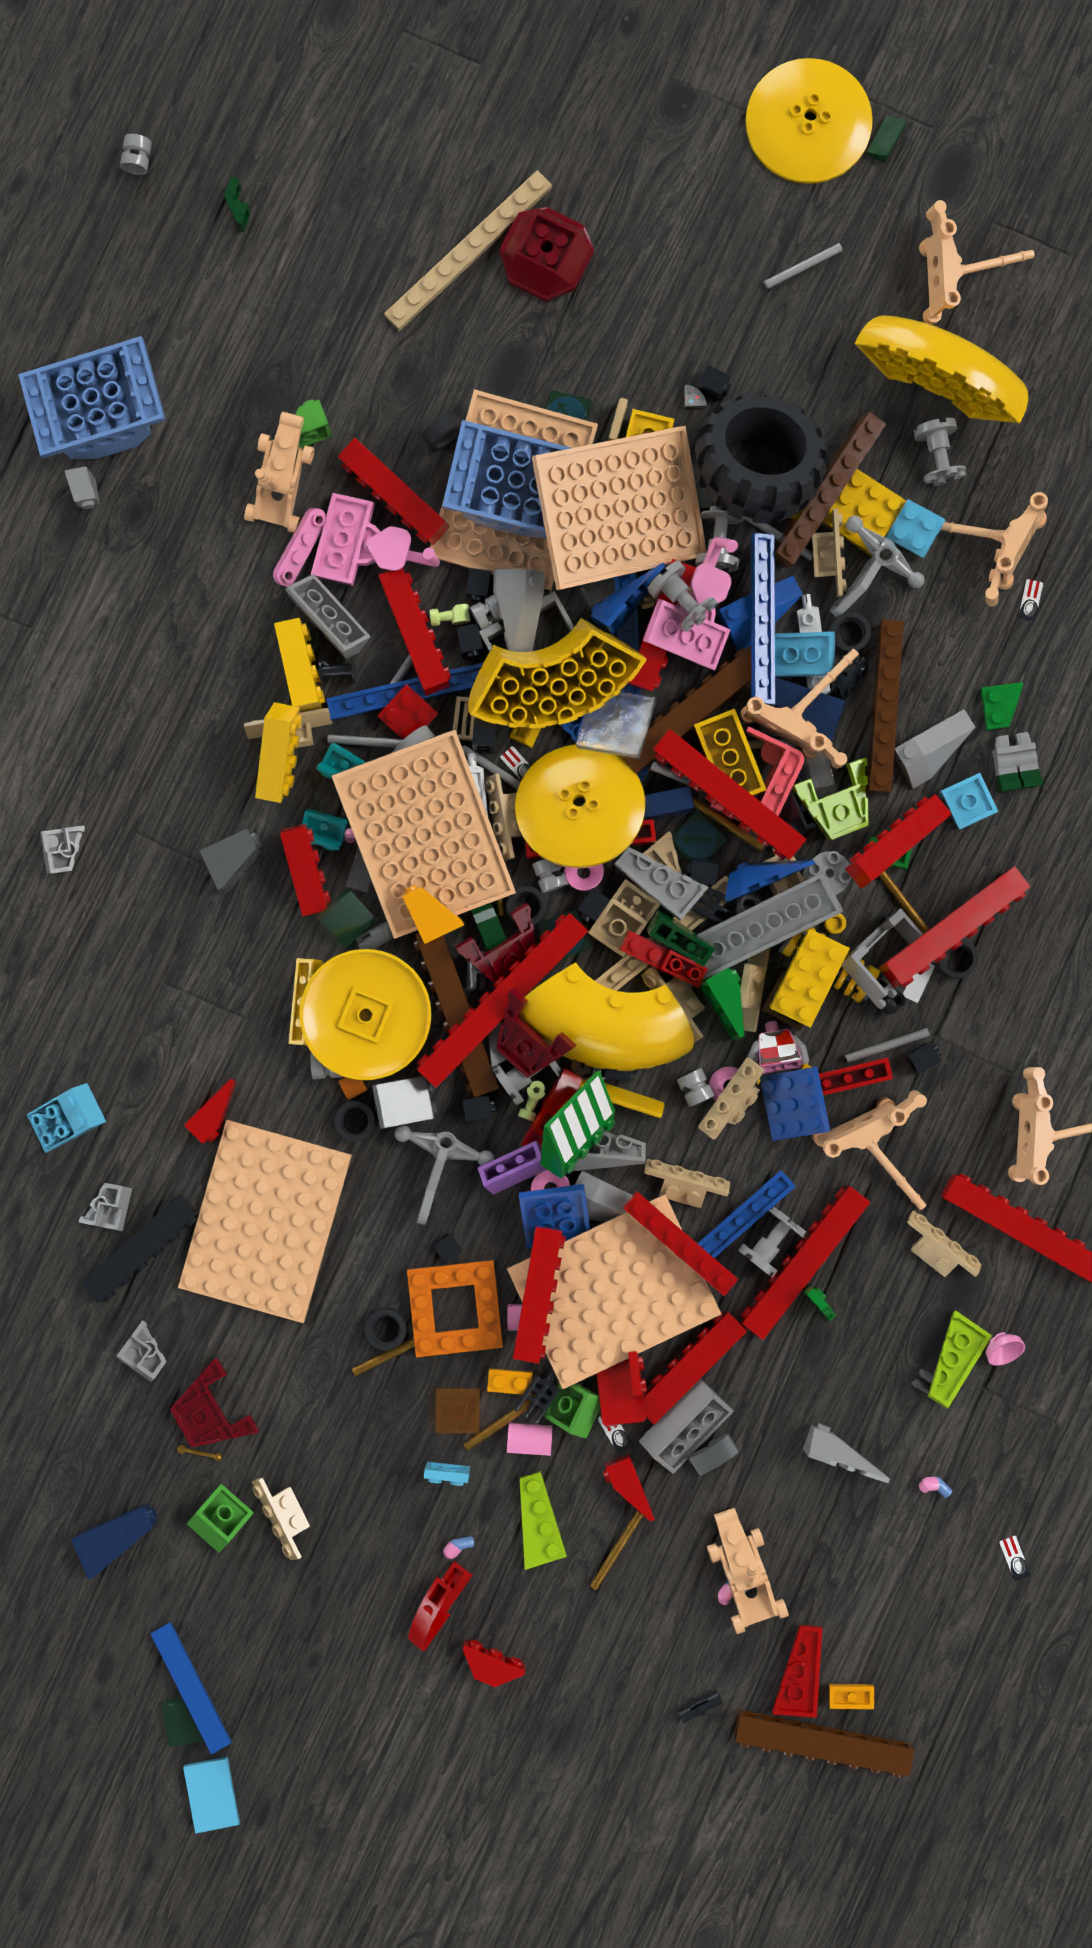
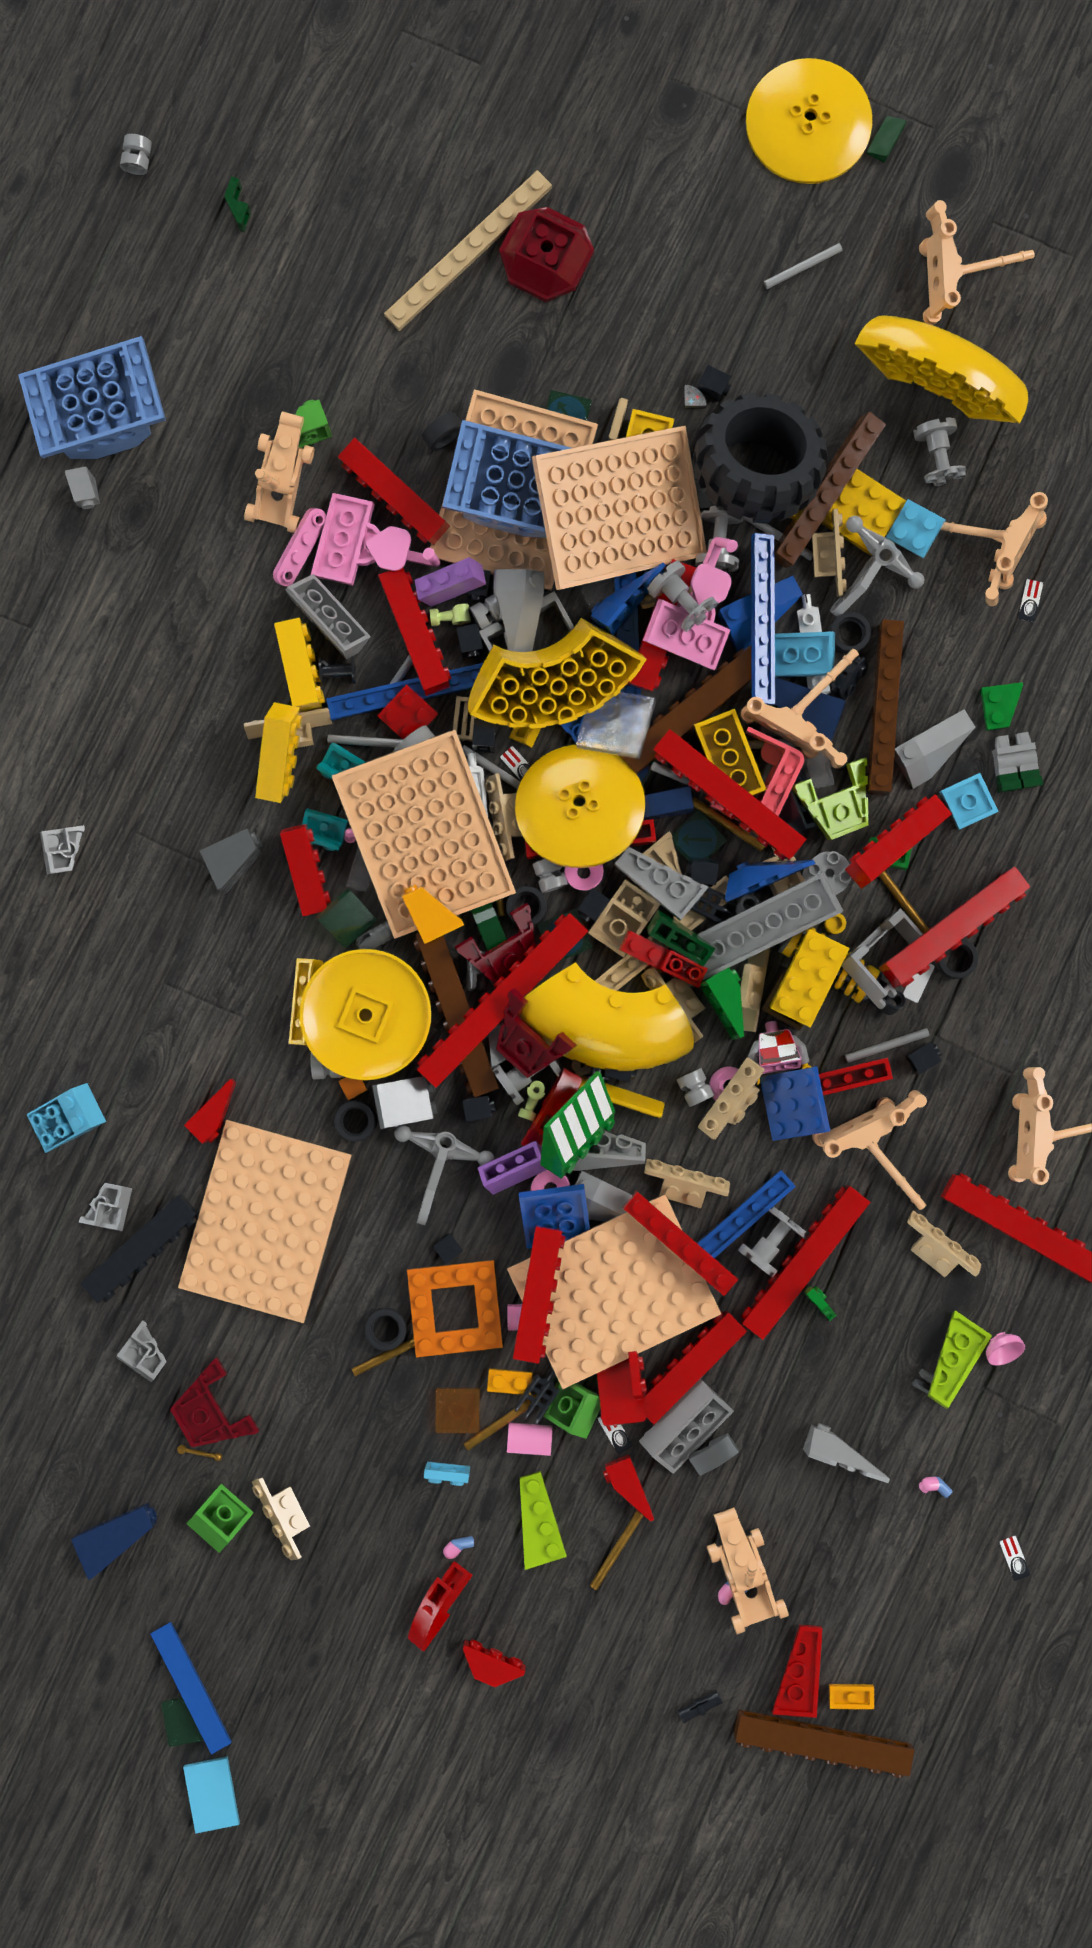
(450, 582): none -> medium lavender brick

